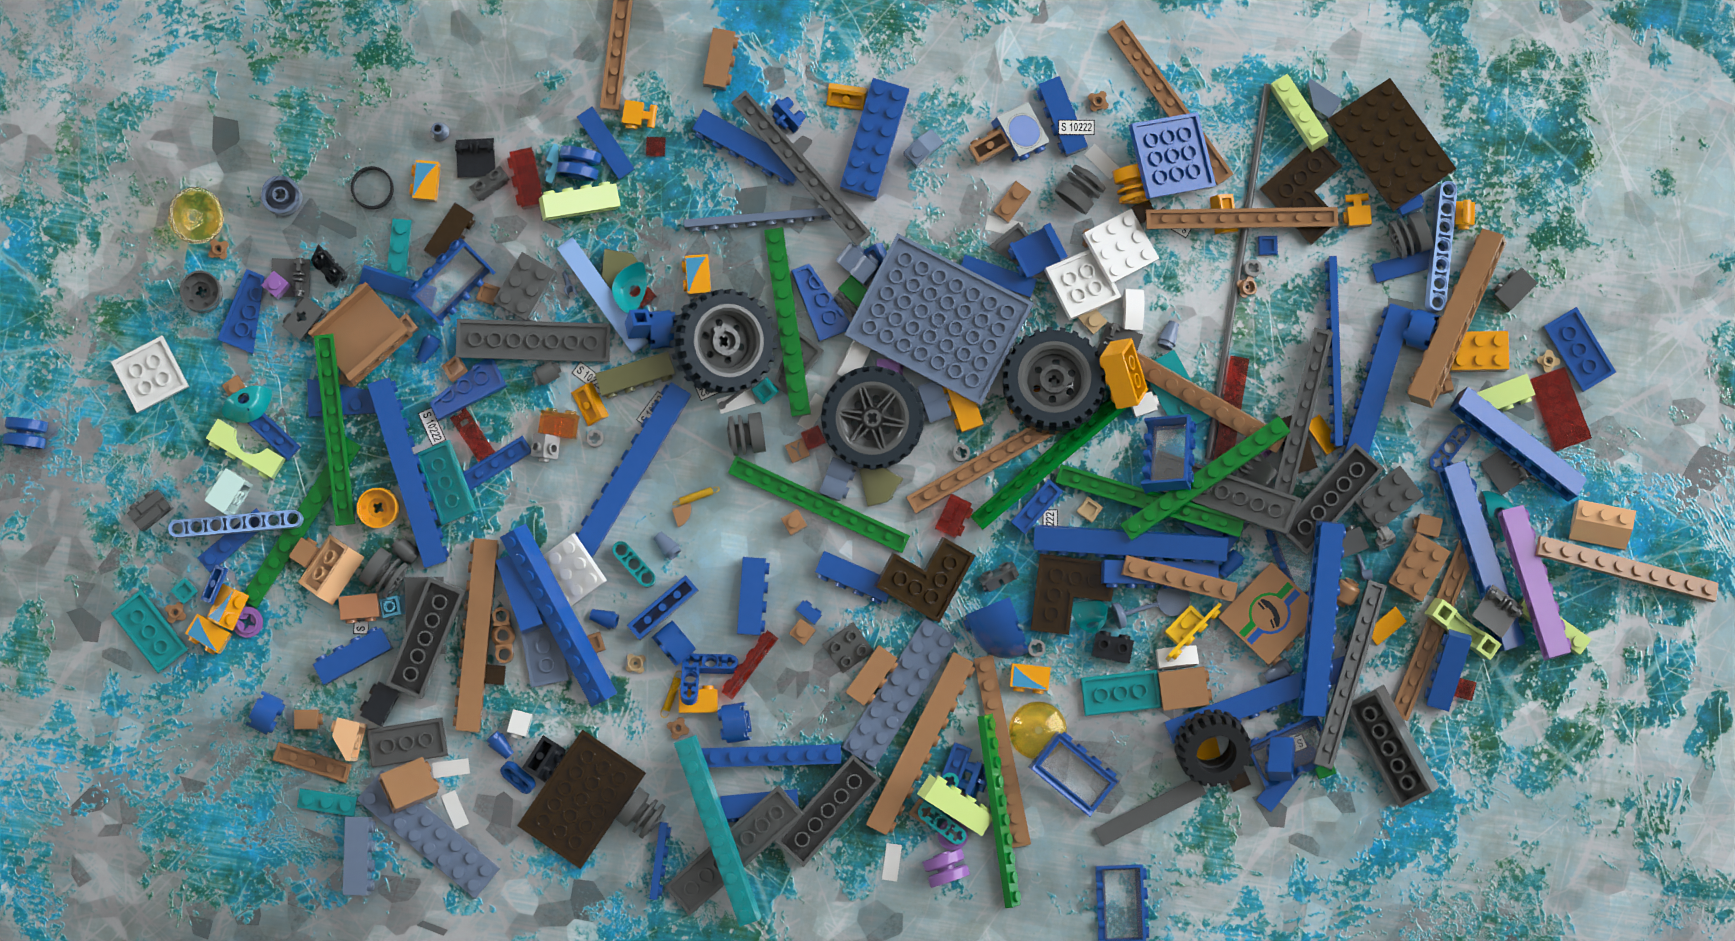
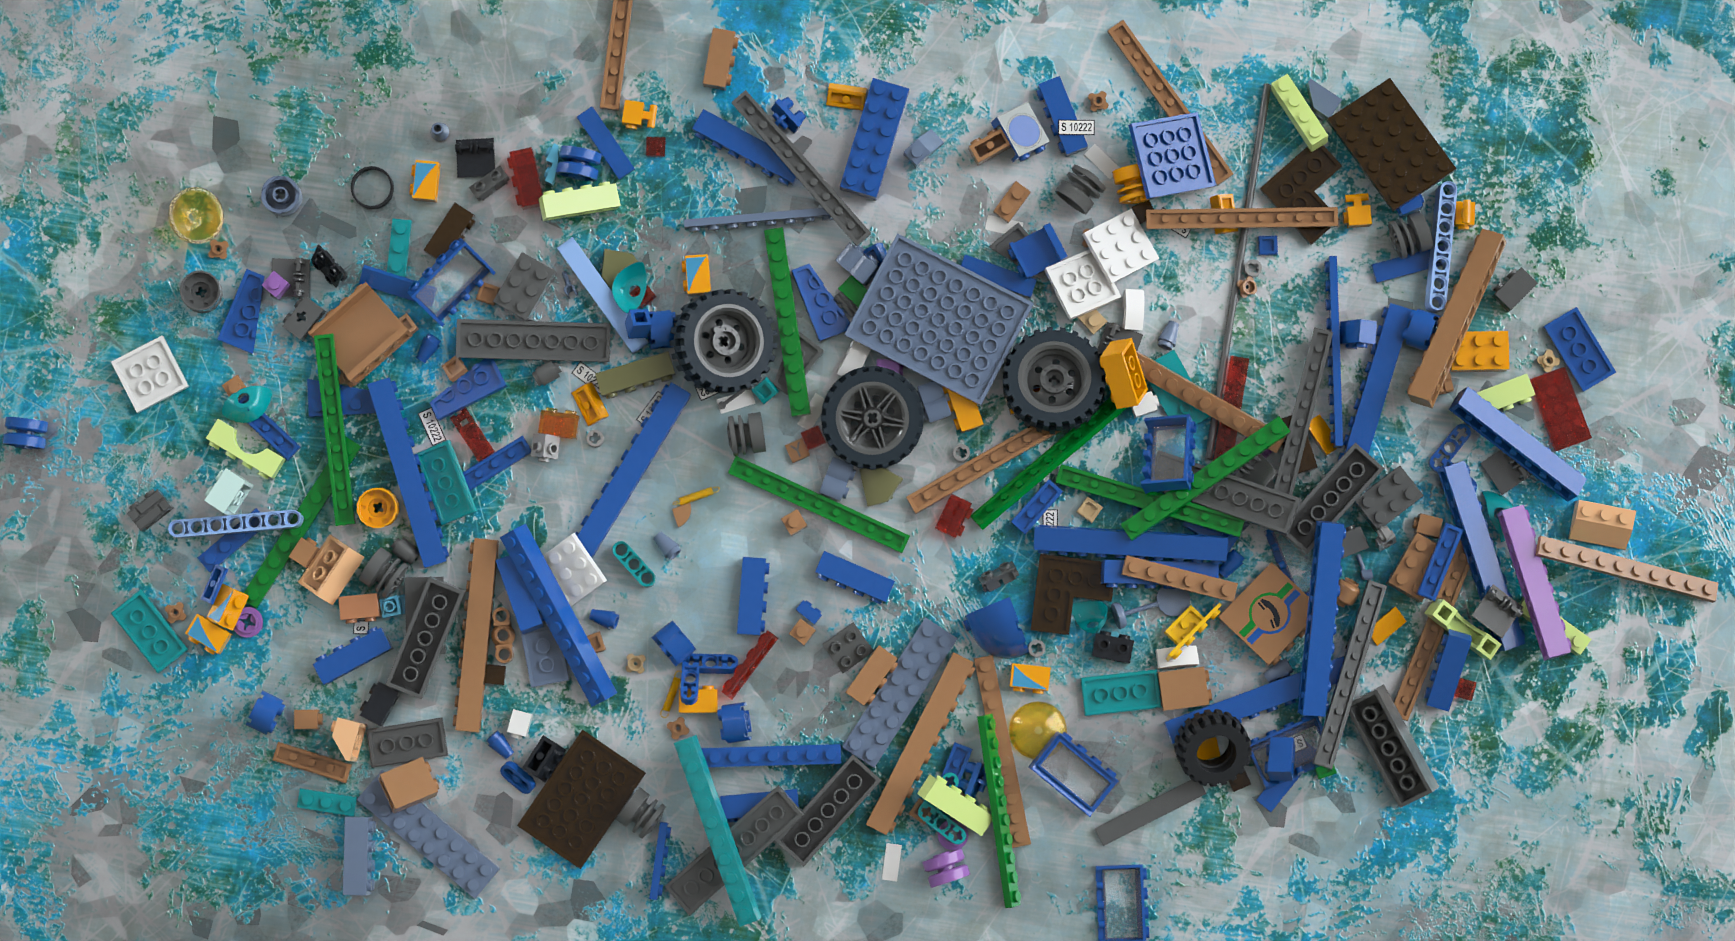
(184, 590): teal plate -> none
(451, 768): white sticker -> none
(455, 809): white sticker -> none
(662, 607): blue brick -> none
(927, 589): dark brown plate -> none
(1357, 333): none -> blue brick
(1439, 562): none -> blue tile

